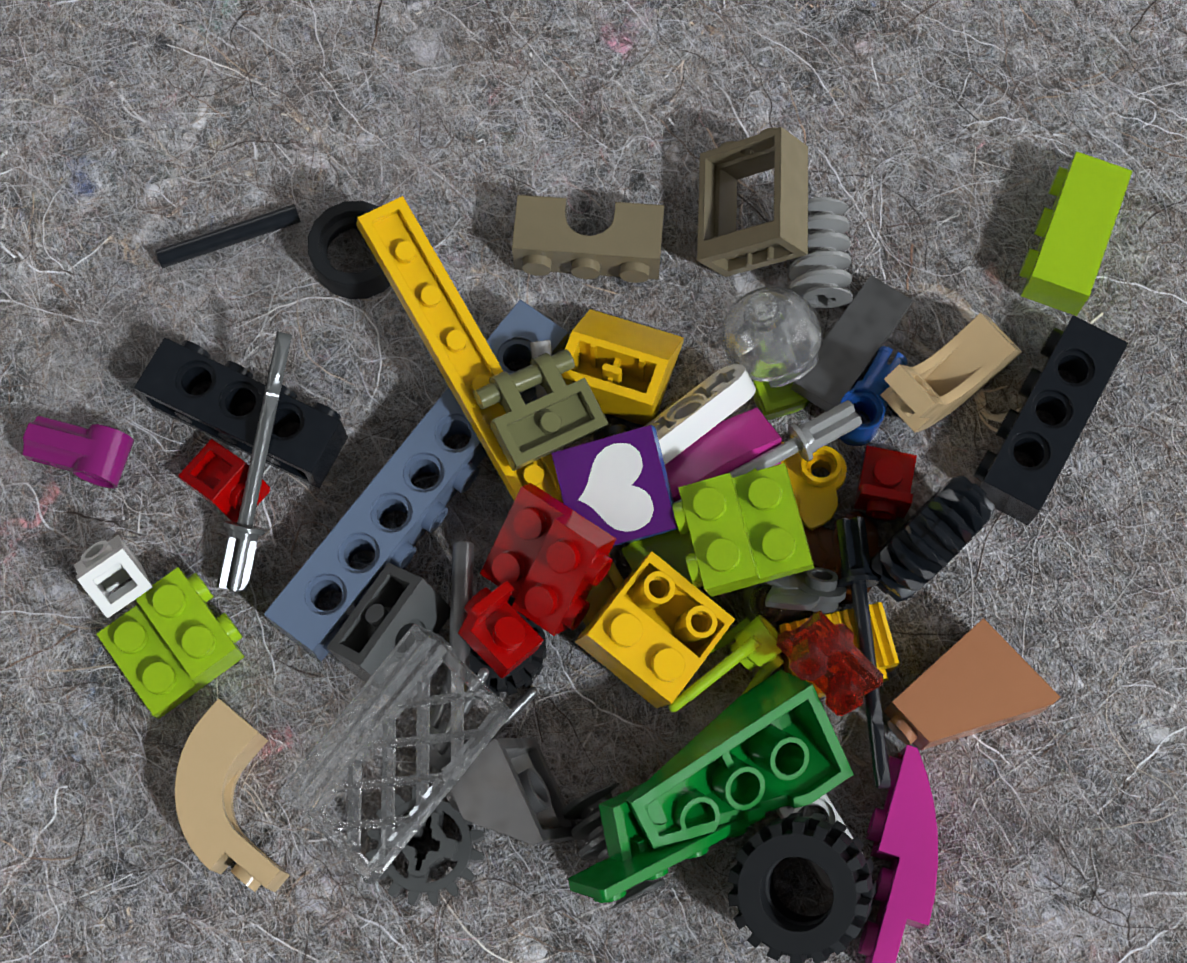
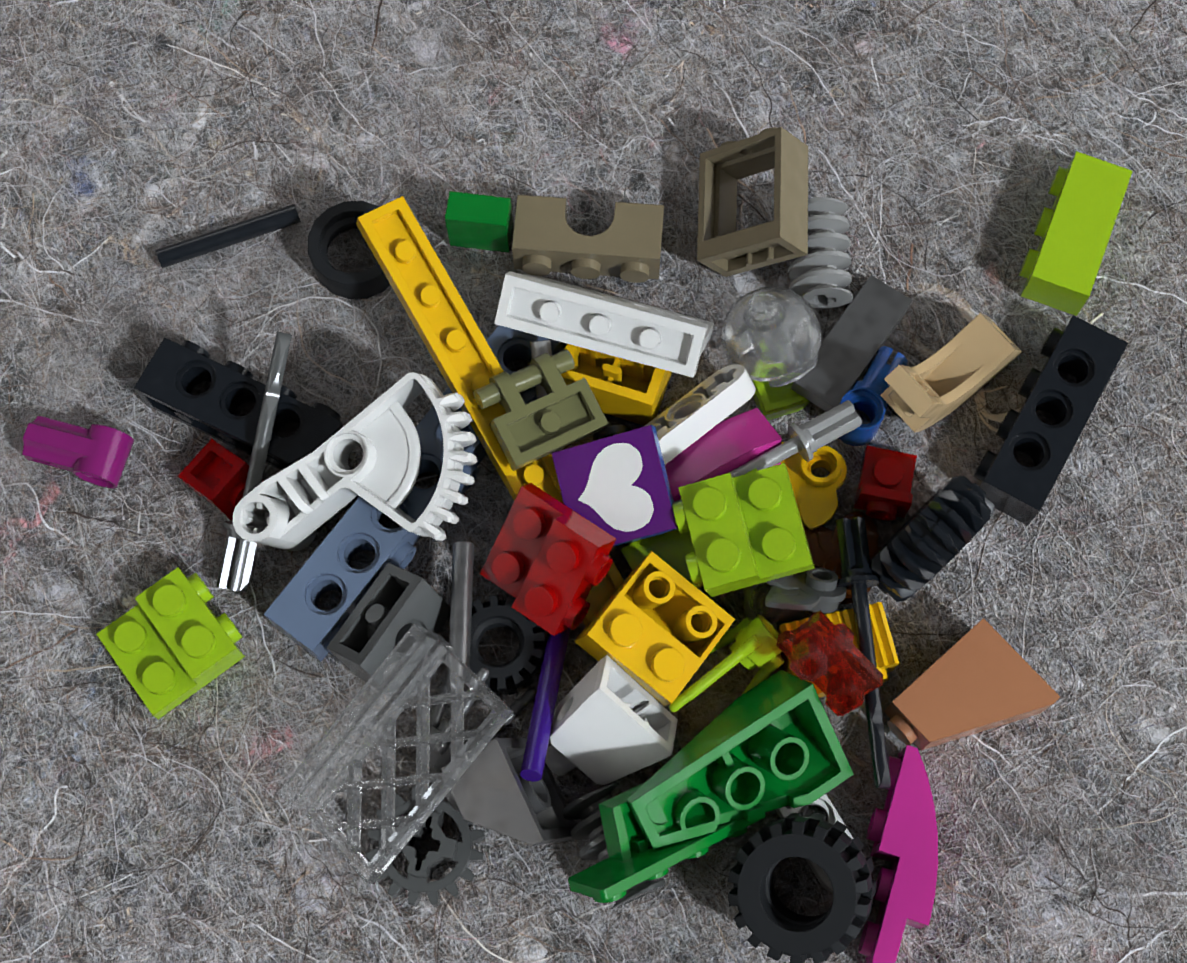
(105, 568): white brick -> none
(204, 796): tan arch -> none
(311, 491): none -> white arm
(479, 221): none -> green piece
(498, 630): red bracket -> none
(544, 707): none -> dark purple bar
(603, 323): none -> white fence
(609, 727): none -> white torso

